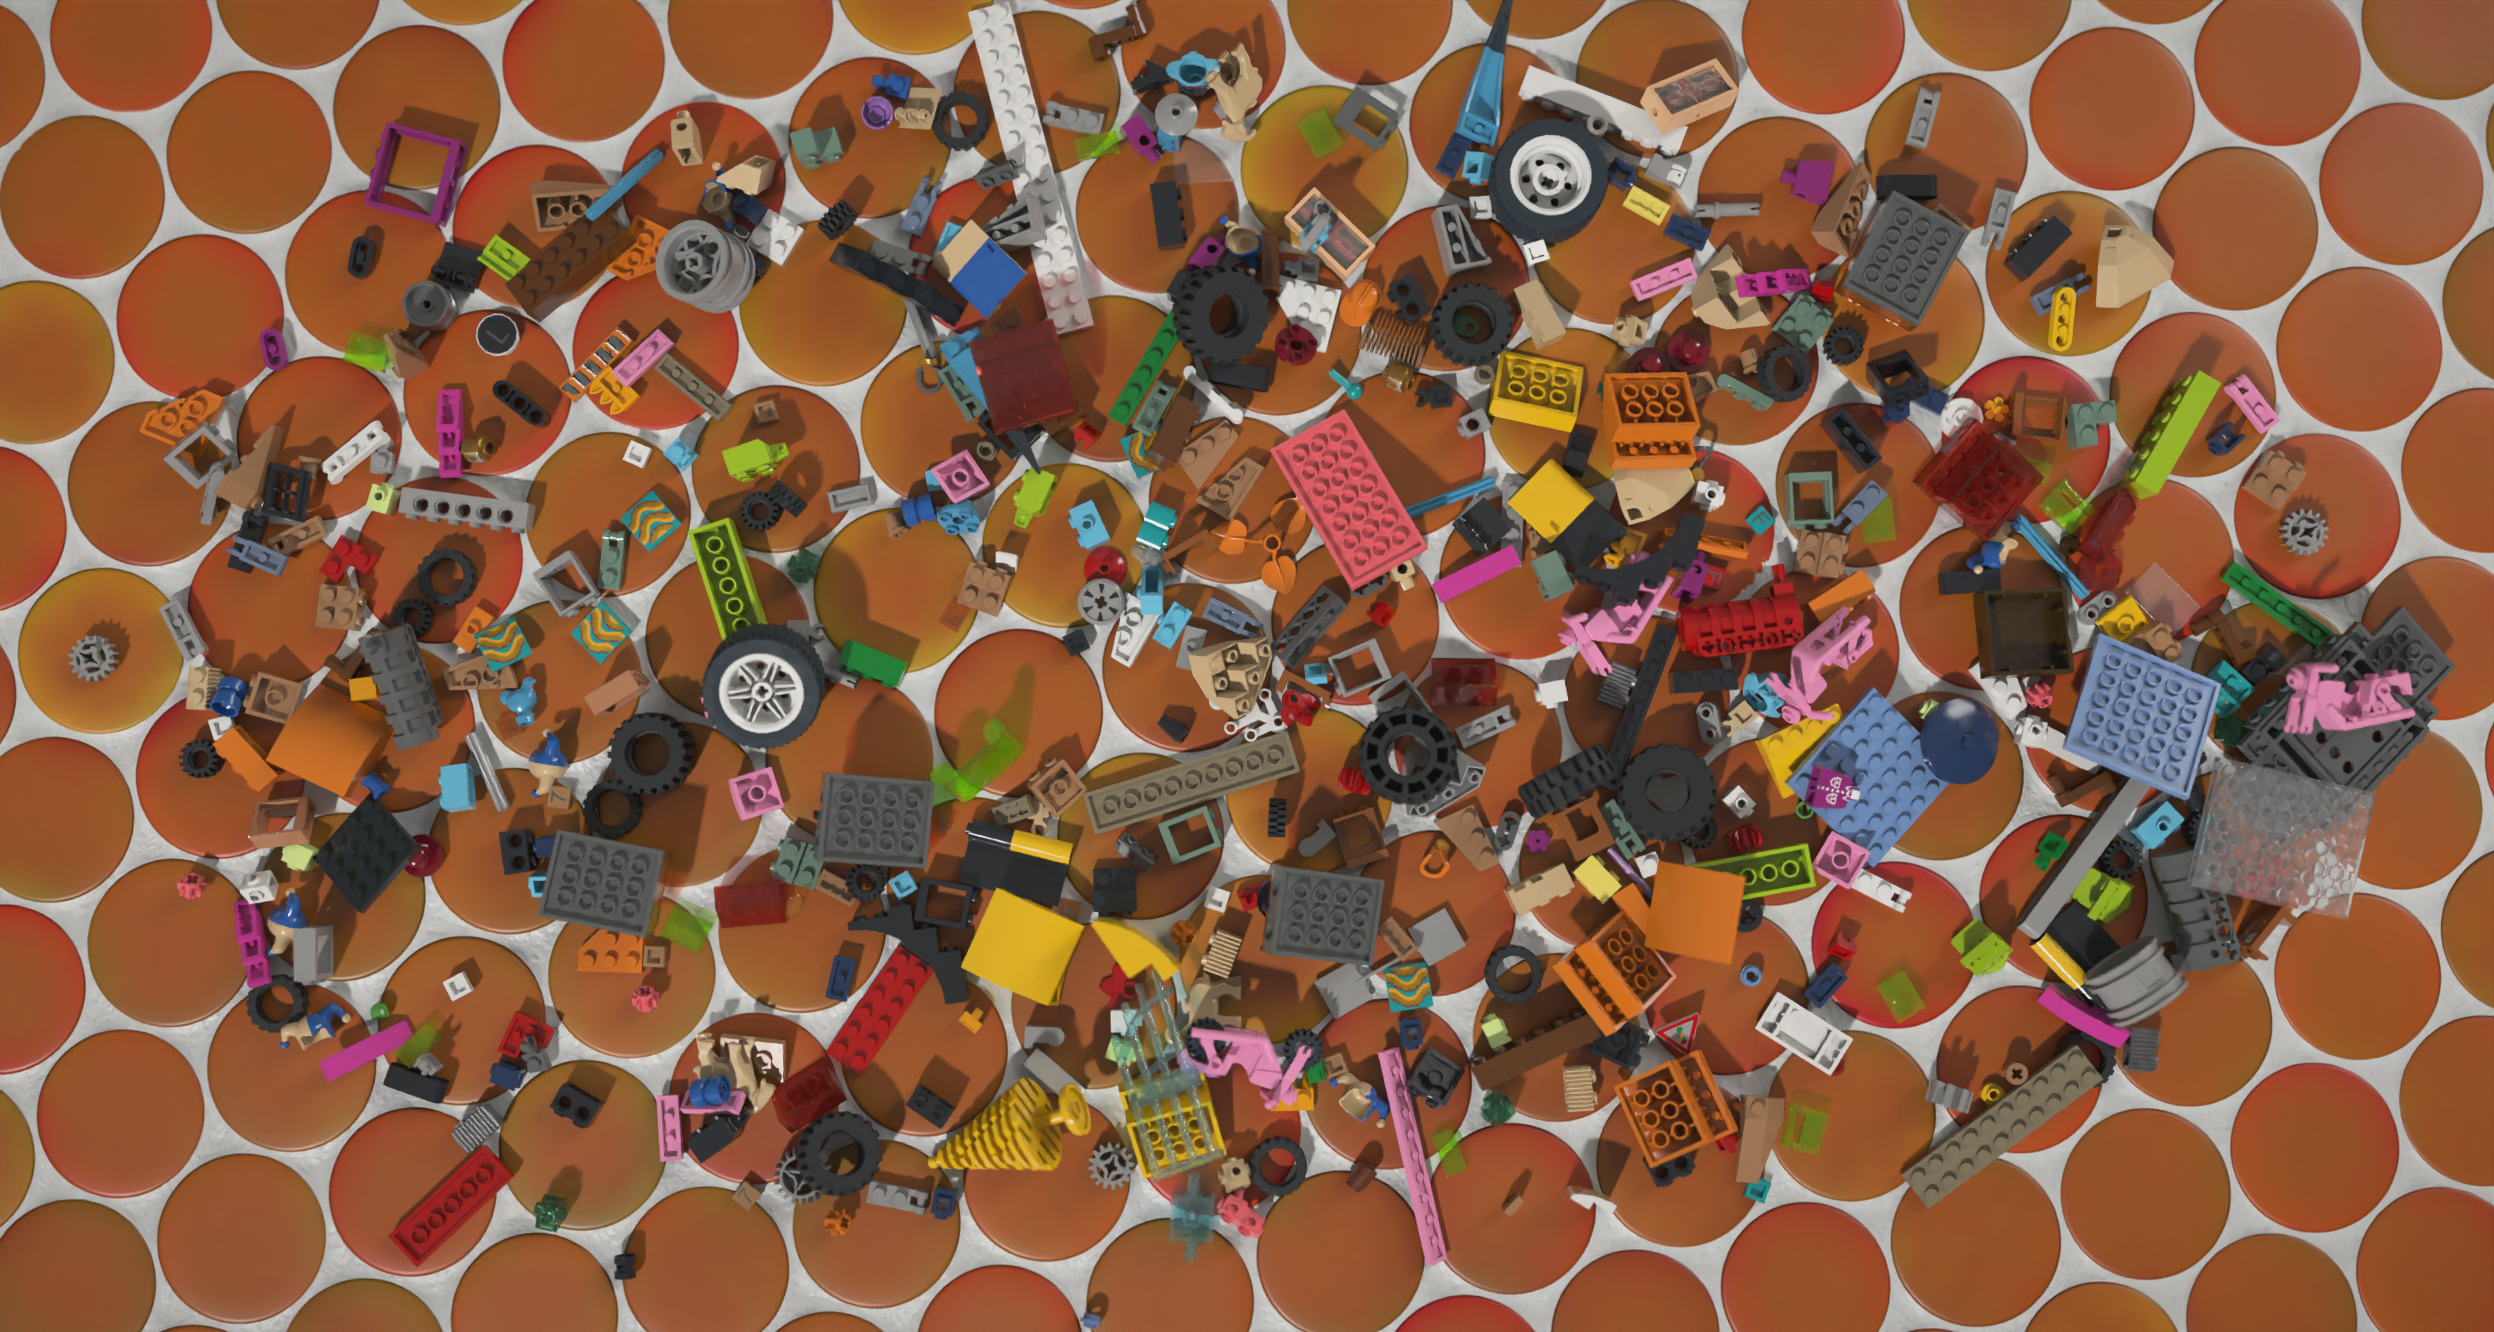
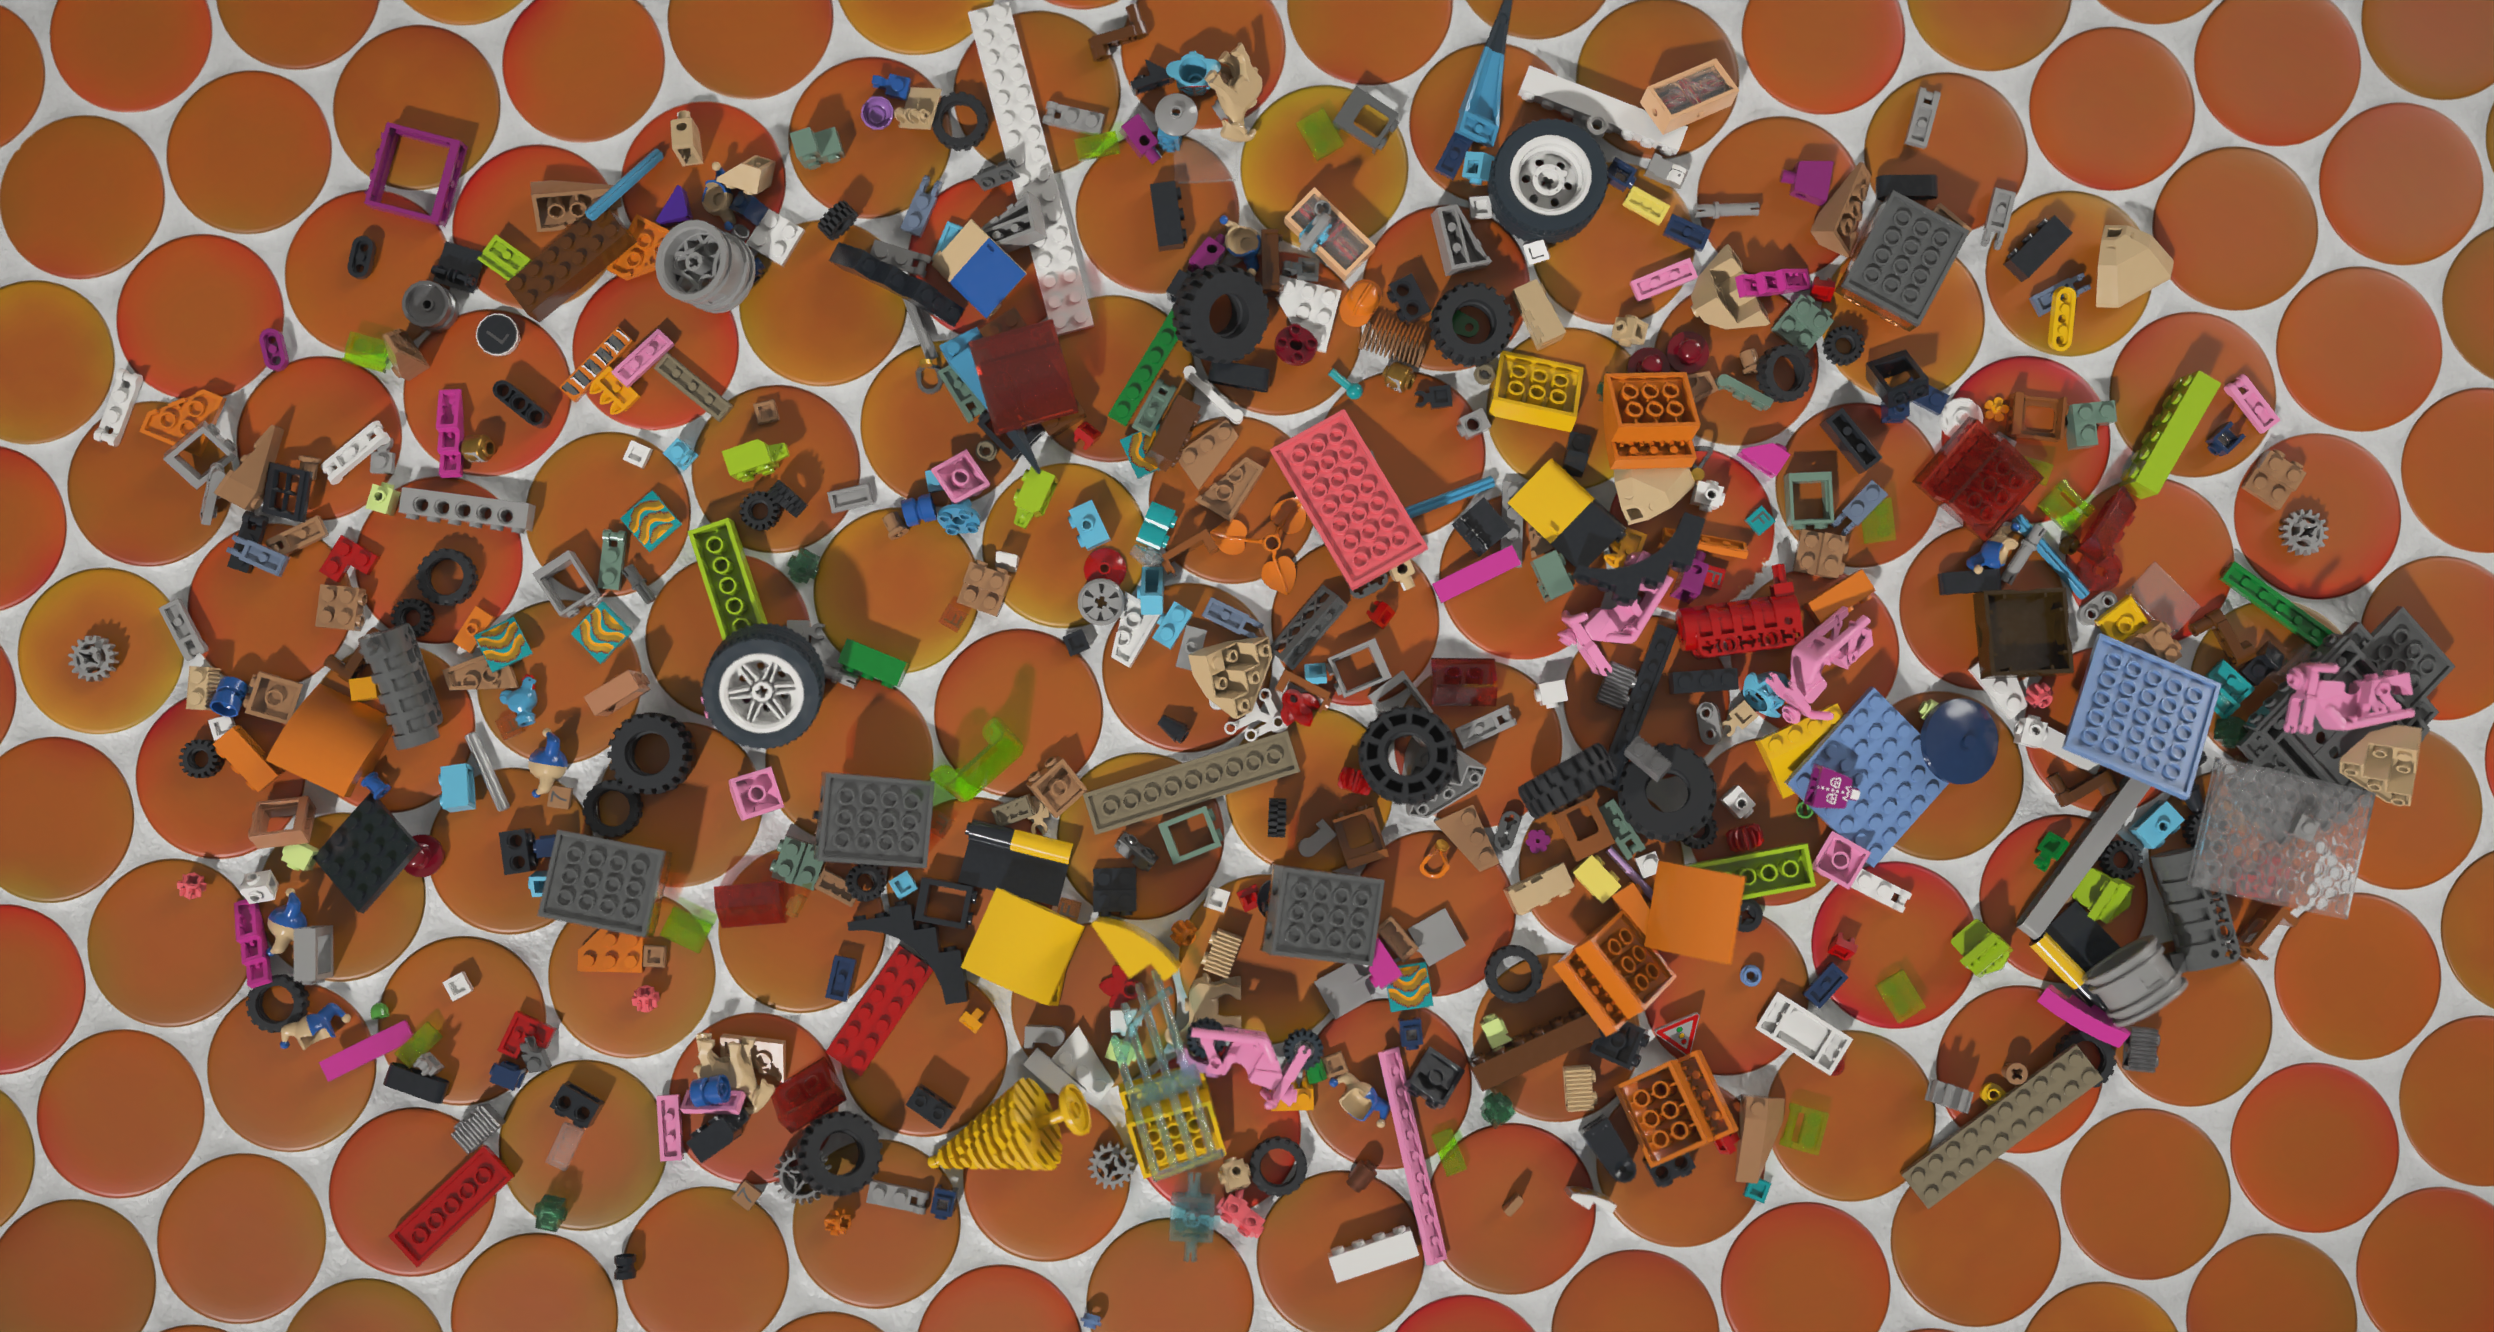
(119, 407): none -> white plate
(565, 1146): none -> clear plate
(638, 583): none -> dark grey axle
(676, 209): none -> dark purple slope
(1082, 1064): none -> white wing
(1373, 1253): none -> white brick
(1384, 968): none -> dark pink slope
(1609, 1149): none -> black piece
(1647, 758): none -> flat silver brick
(1766, 458): none -> dark pink slope
(2023, 553): none -> light grey pin
(2304, 827): none -> light grey plate
(2385, 763): none -> tan brick

